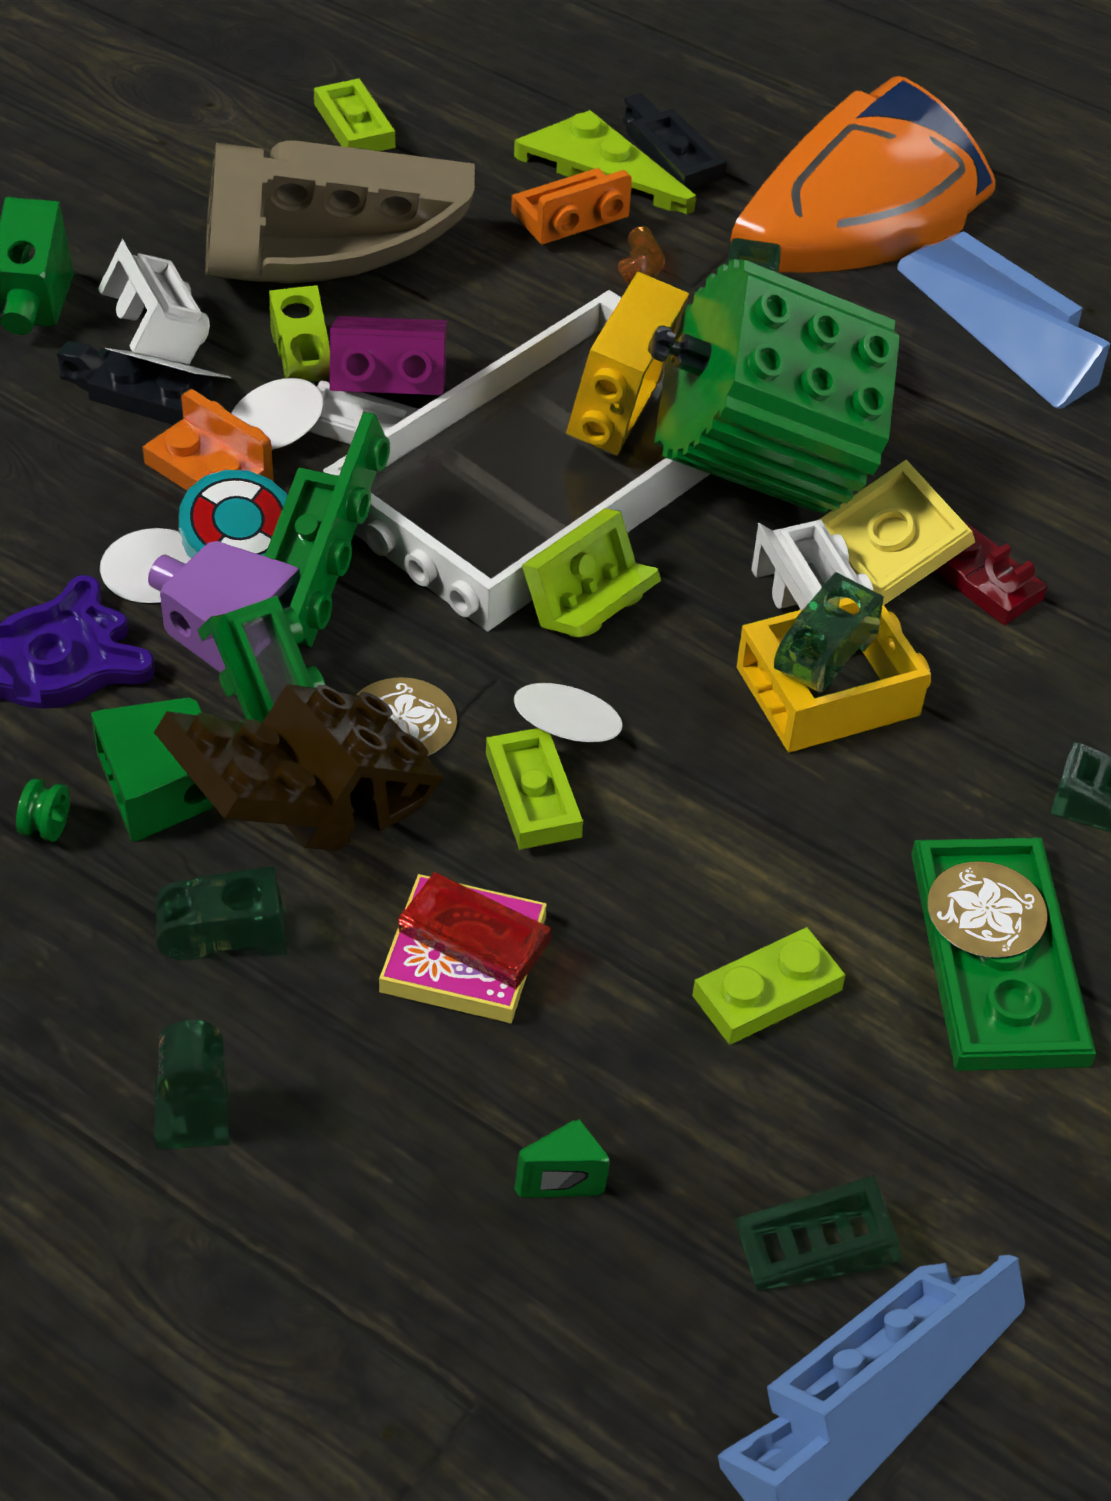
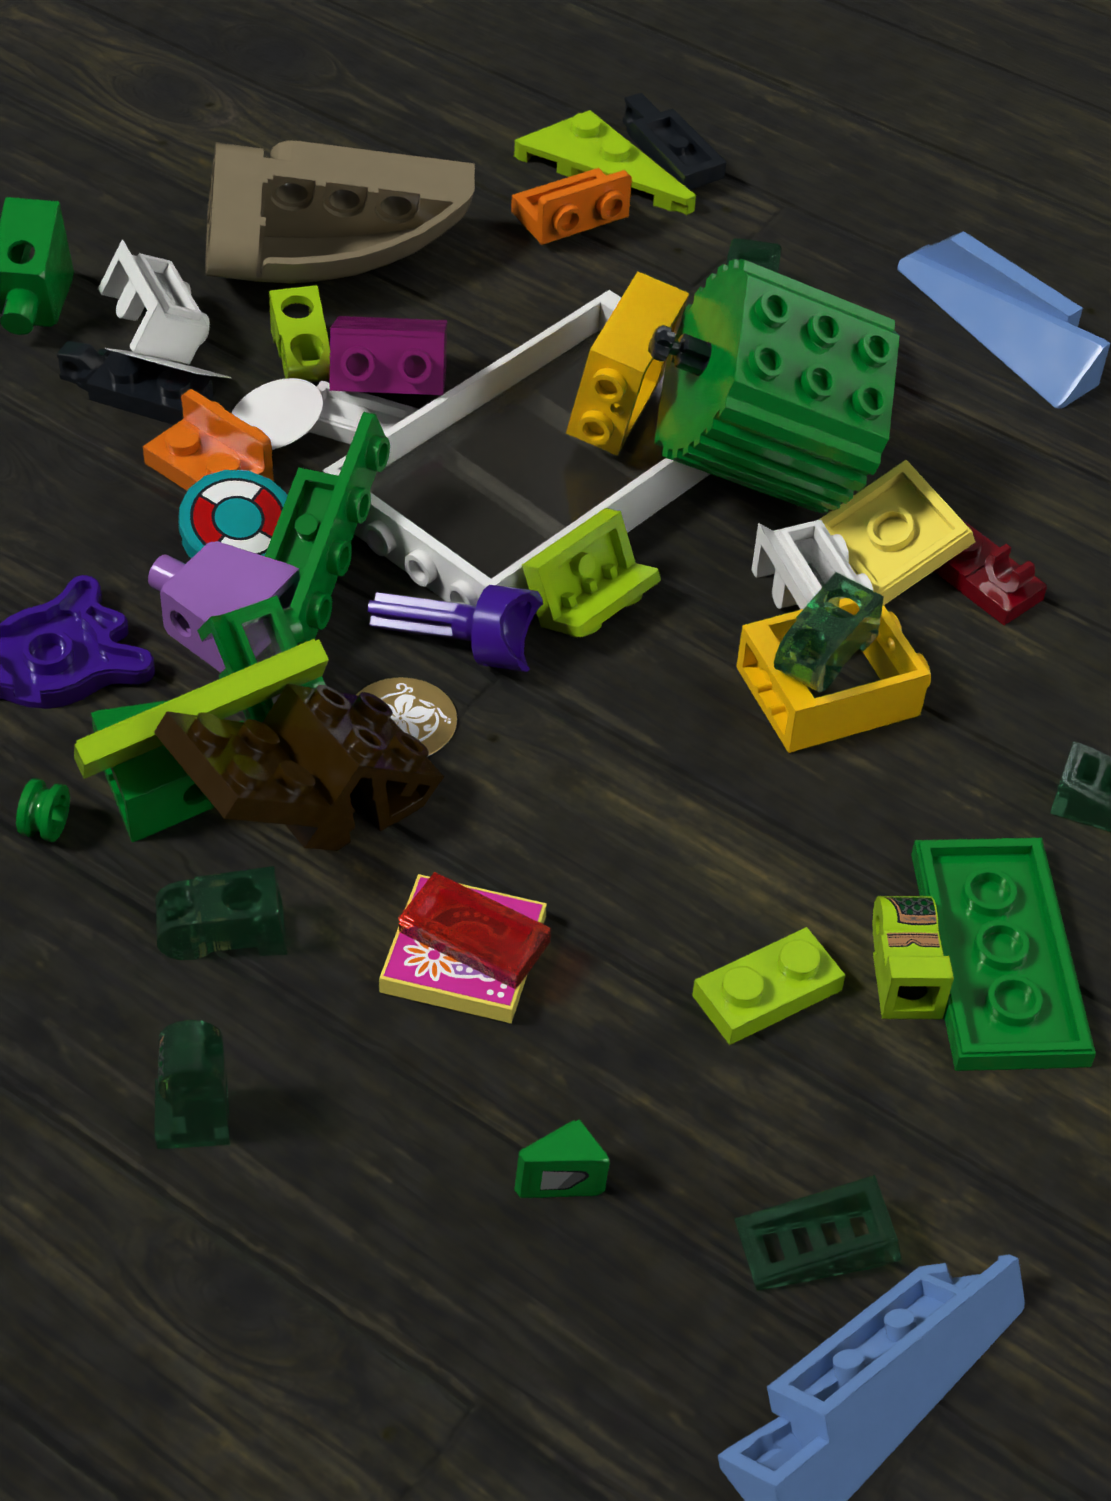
(130, 558): white sticker -> none
(219, 698): none -> lime tile
(354, 116): lime plate -> none
(493, 626): none -> dark purple piece
(533, 788): lime plate -> none
(568, 712): white sticker -> none
(644, 257): clear orange arm -> none
(870, 183): orange panel -> none
(910, 955): none -> lime leg
(987, 909): pearl gold sticker -> none

